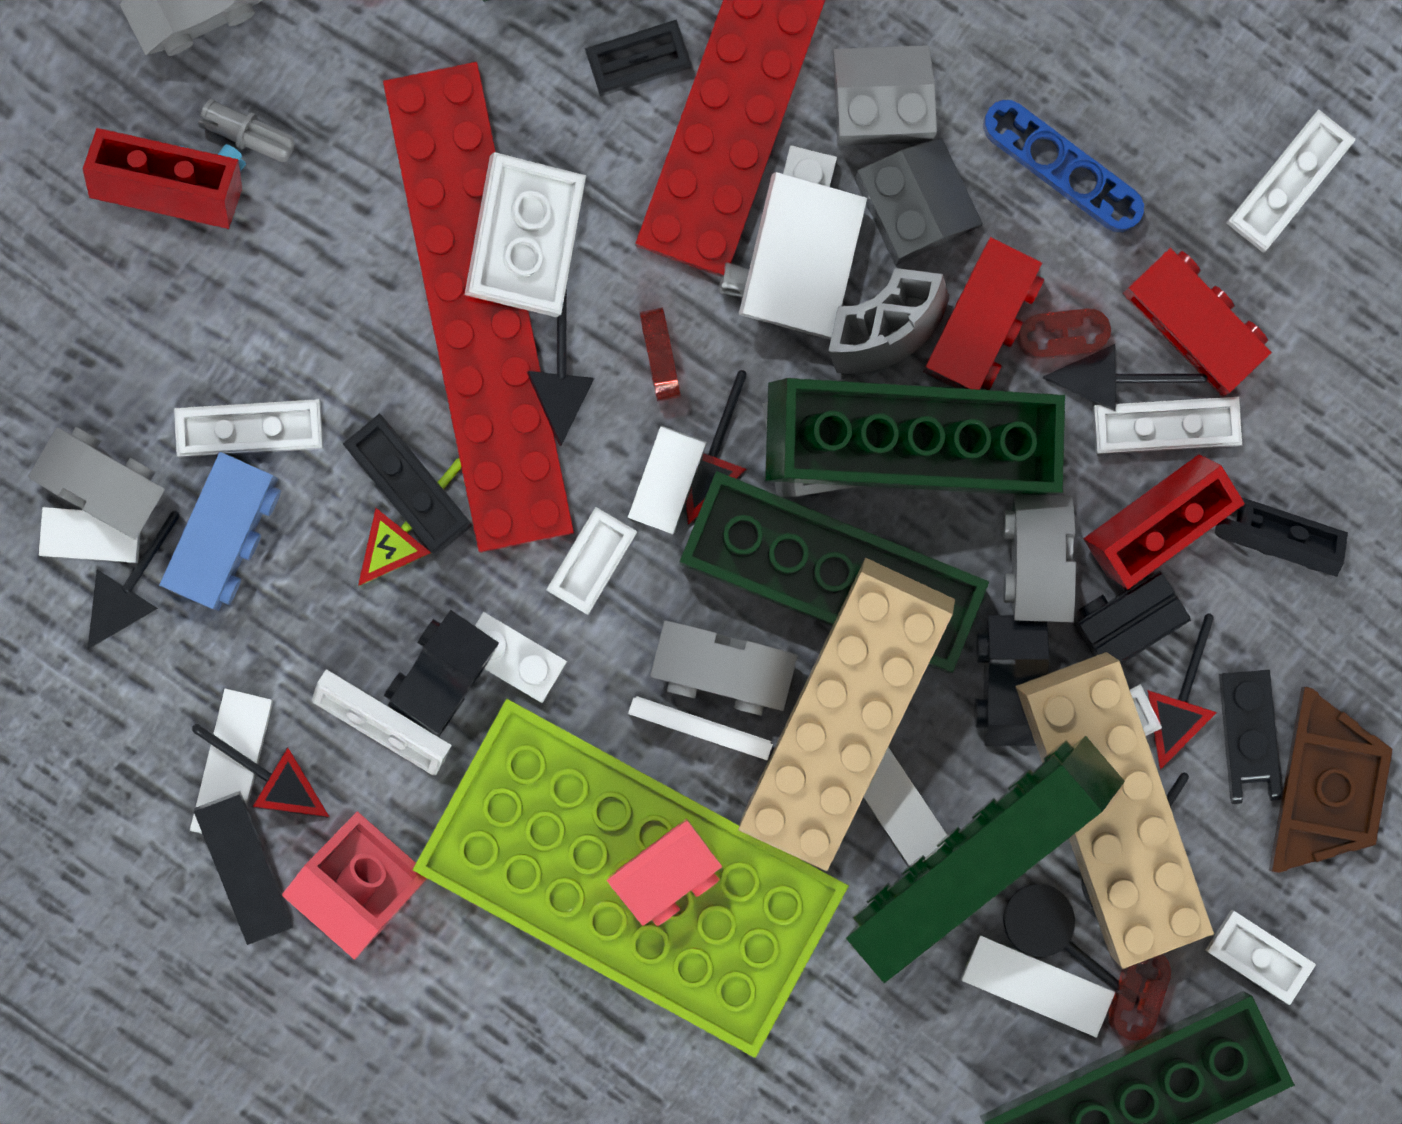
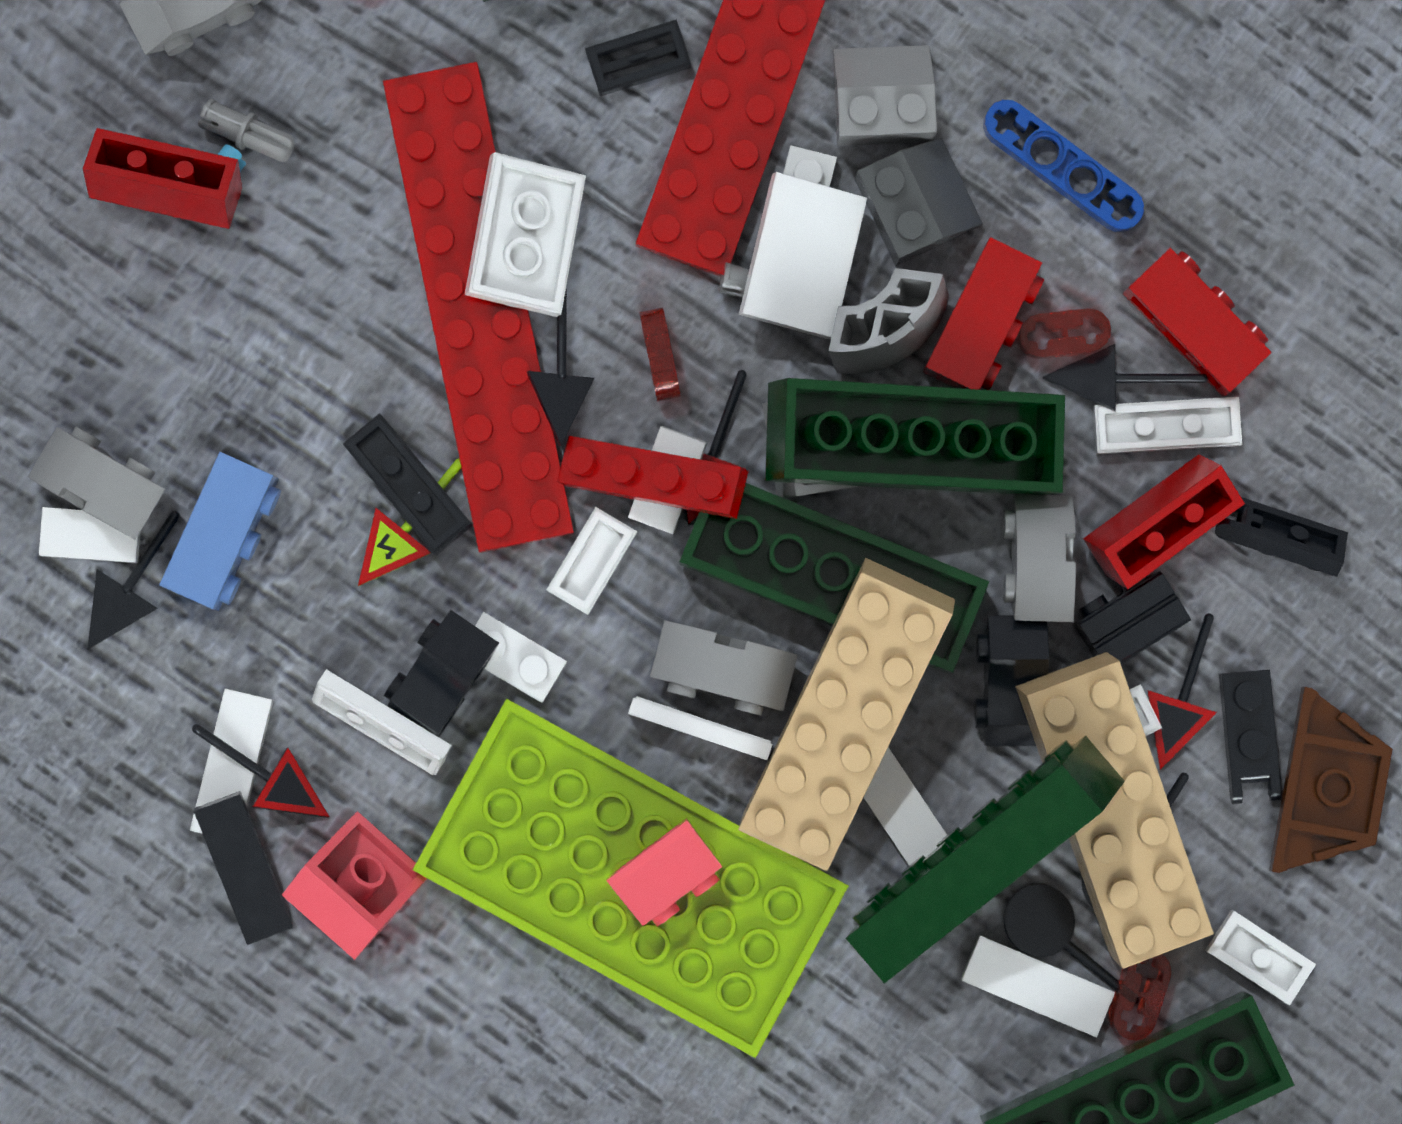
(248, 428): white tile -> none
(653, 476): none -> red plate
(1291, 181): white tile -> none

